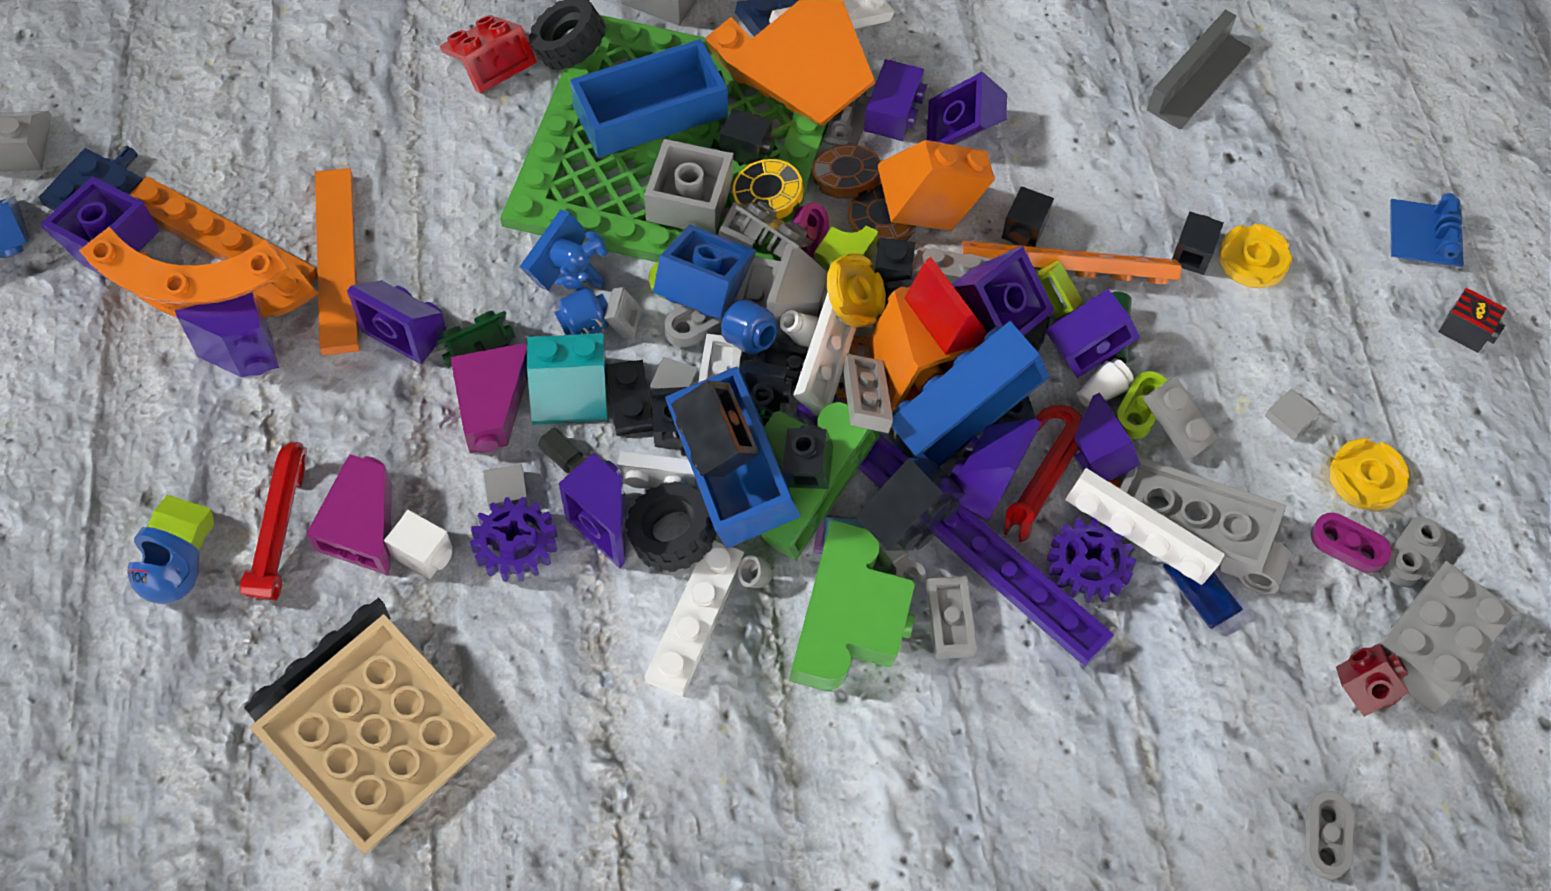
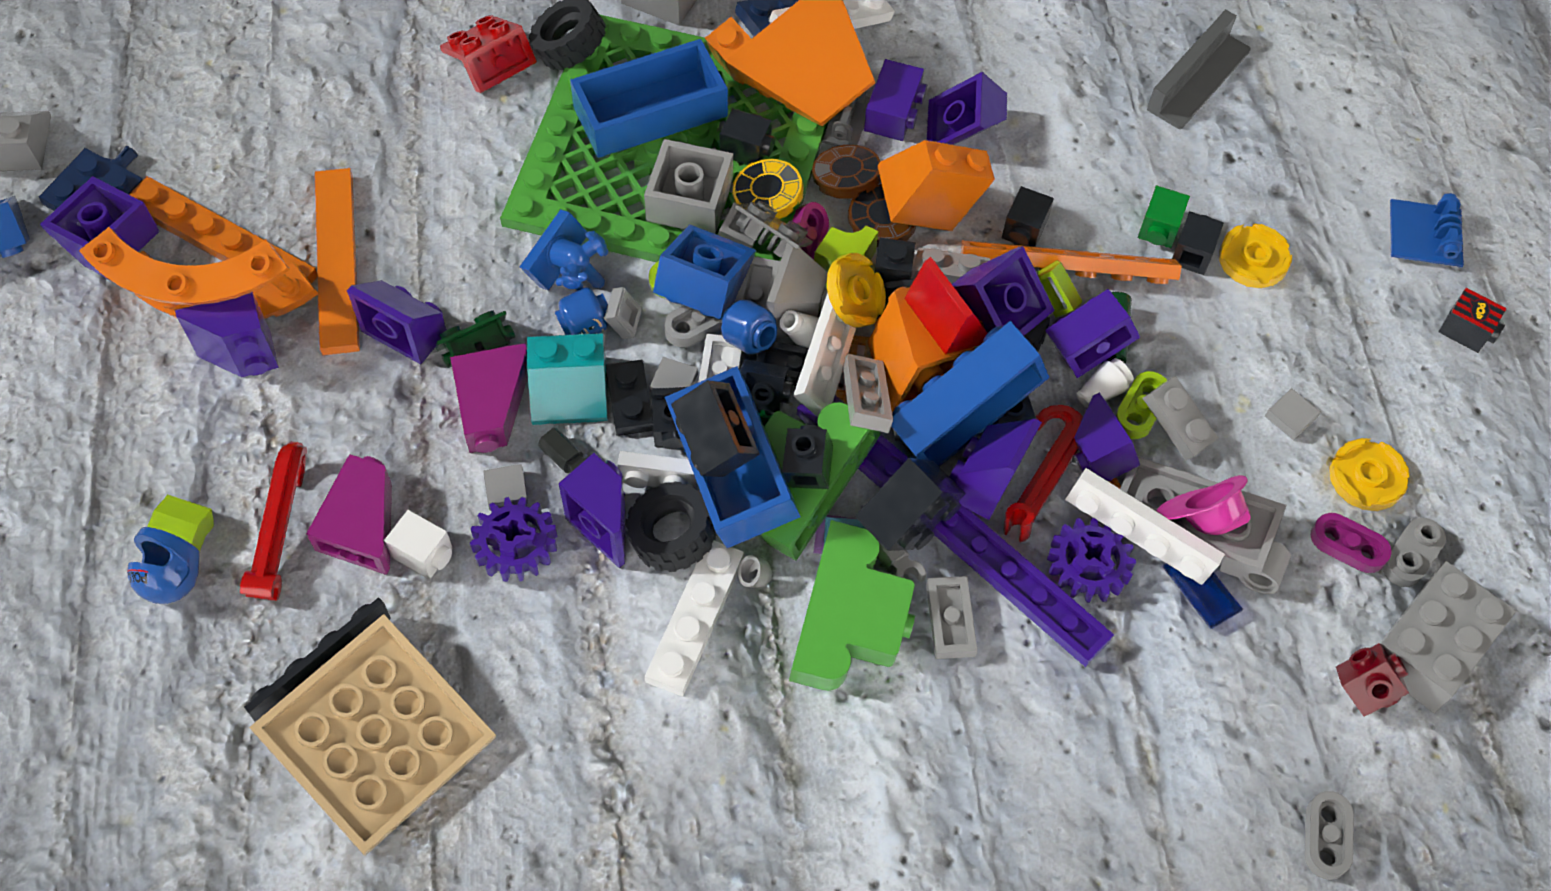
(1163, 217): none -> green brick
(1212, 508): none -> dark pink piece

